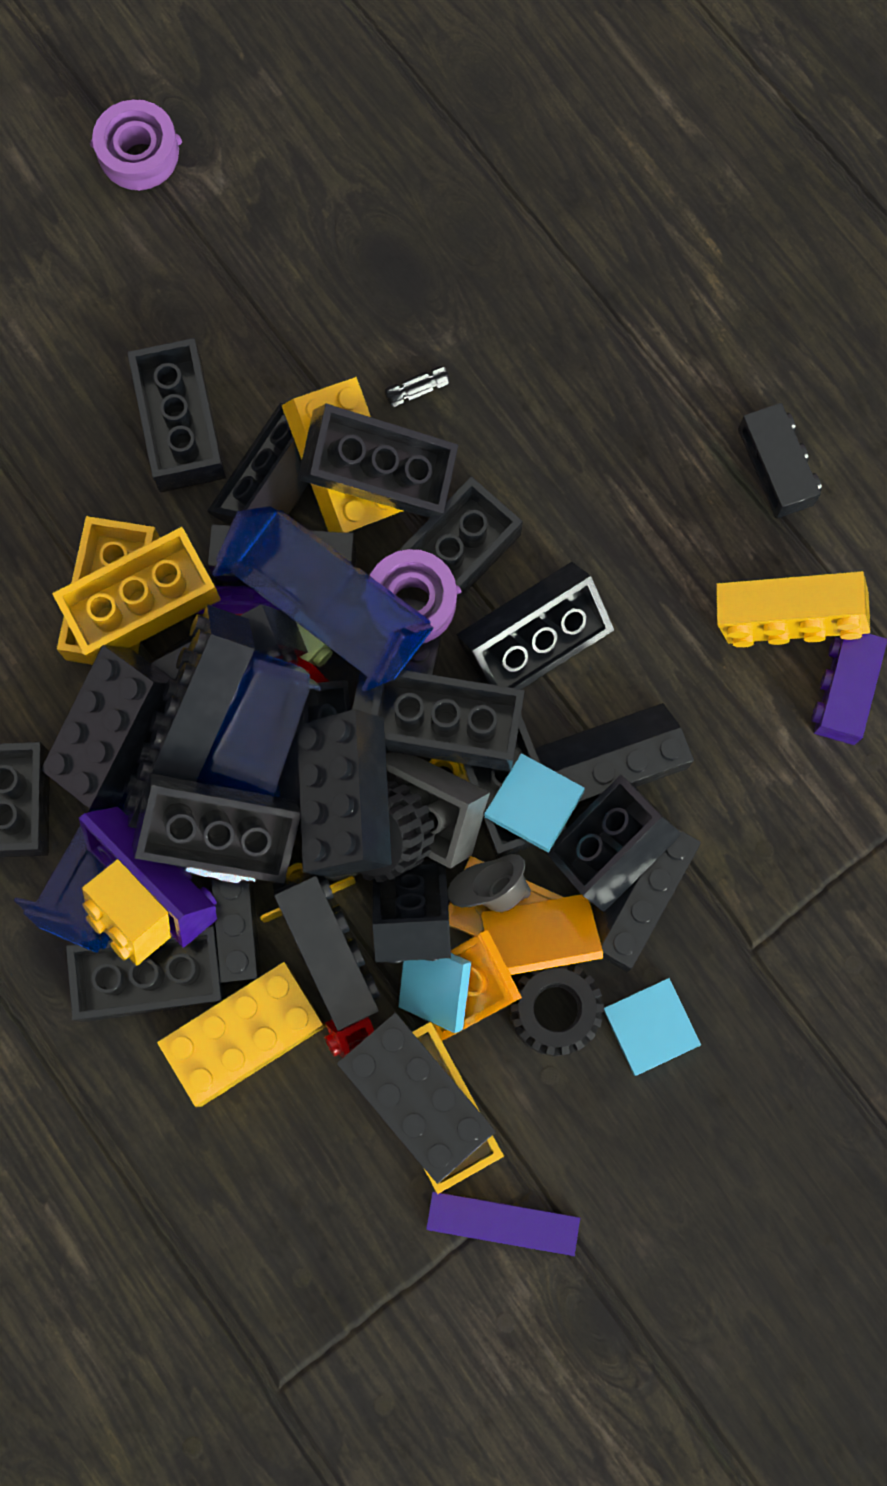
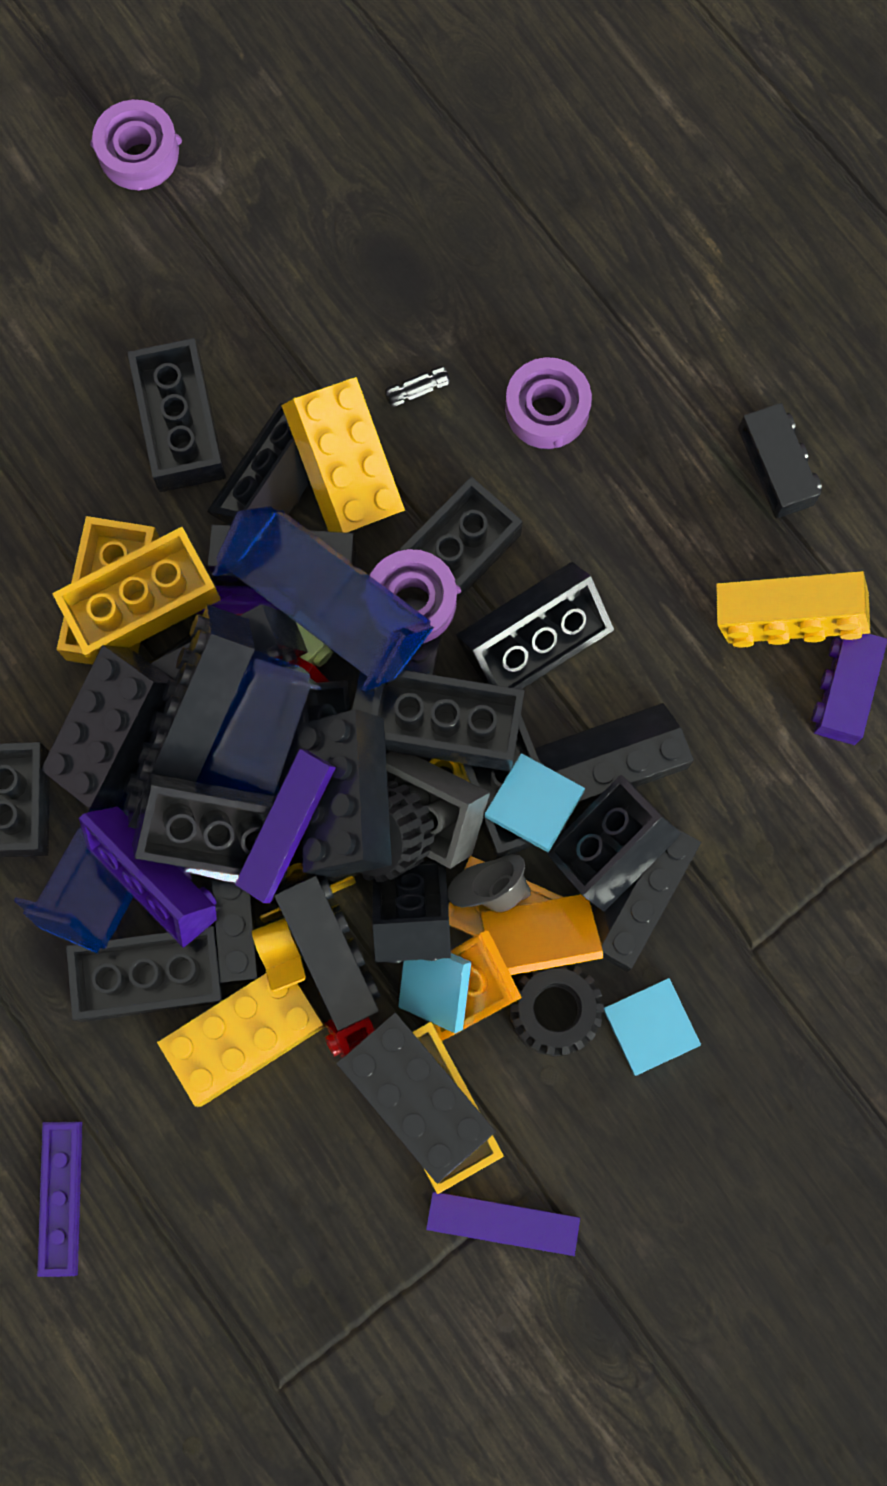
(59, 1199): none -> dark purple tile
(126, 913): yellow brick -> none
(279, 955): none -> yellow piece
(285, 826): none -> dark purple tile
(377, 461): black brick -> none
(550, 379): none -> medium lavender piece

